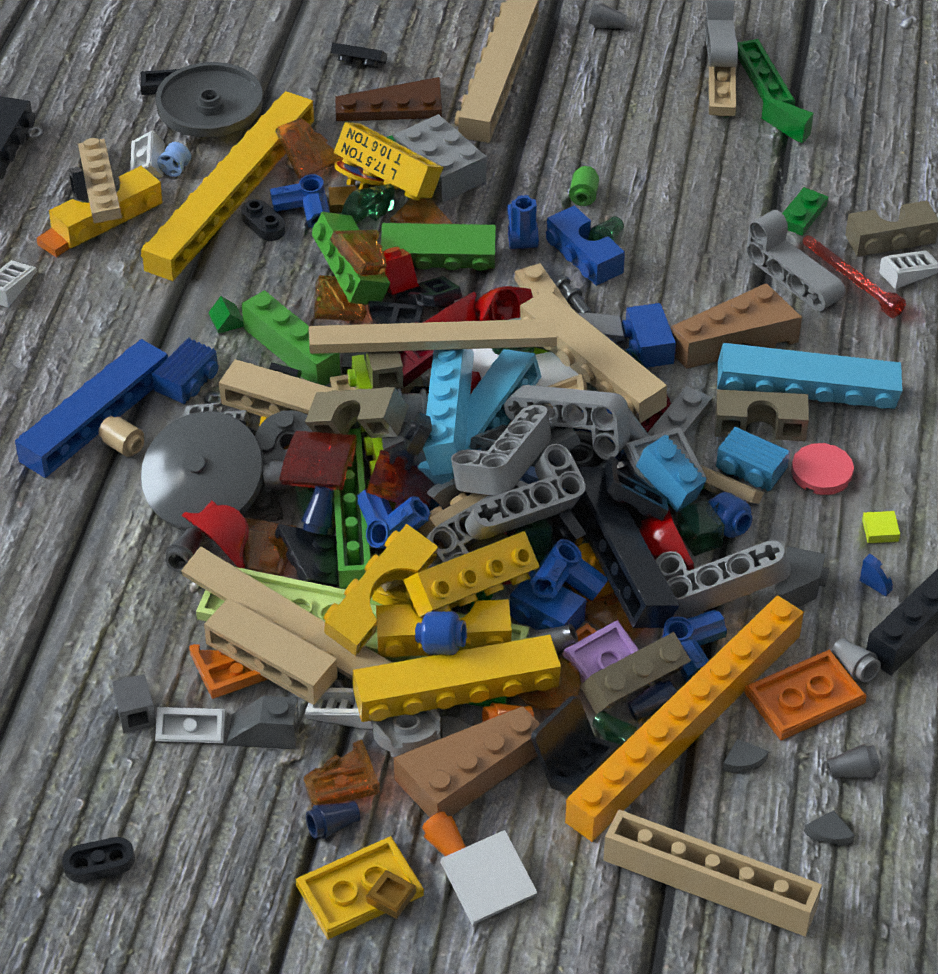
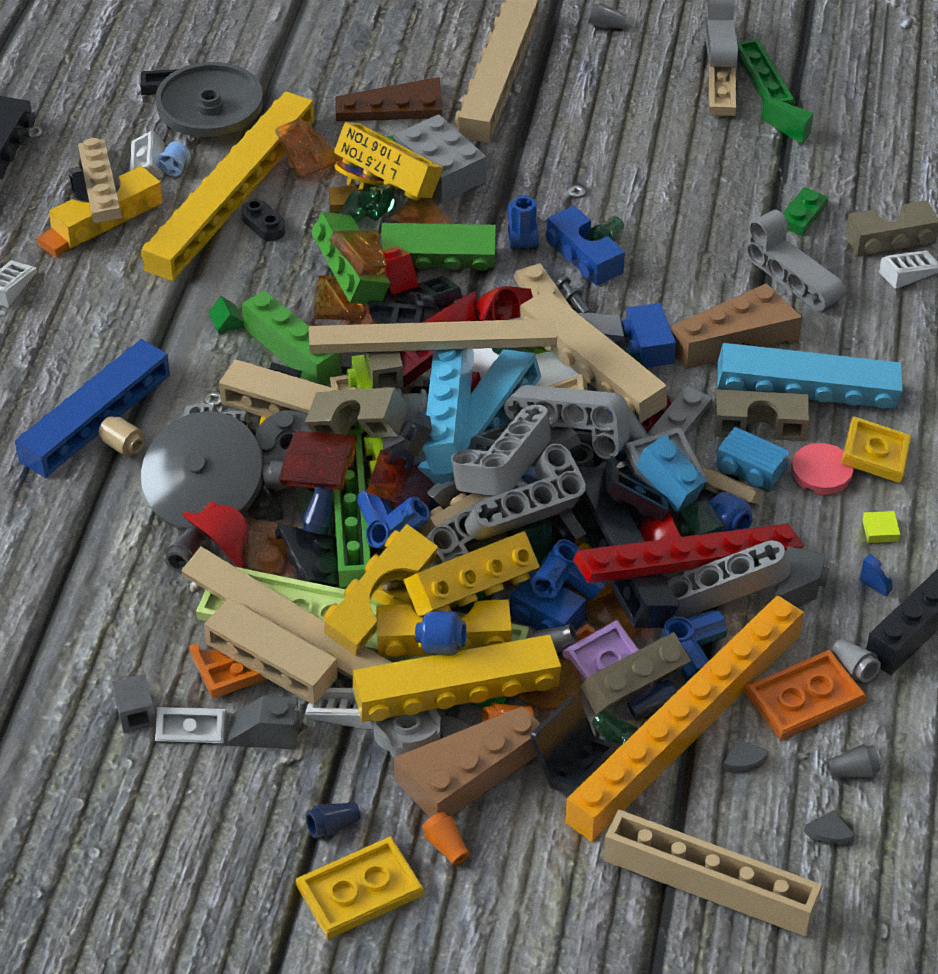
(98, 859): black plate -> none
(185, 371): blue brick -> none
(307, 194): blue piece -> none
(342, 778): clear orange wing -> none
(369, 56): black plate -> none
(391, 894): pearl gold tile -> none
(488, 877): white tile -> none
(584, 186): bright green brick -> none
(675, 553): none -> red plate
(876, 449): none -> yellow tile
(890, 303): clear red piece -> none

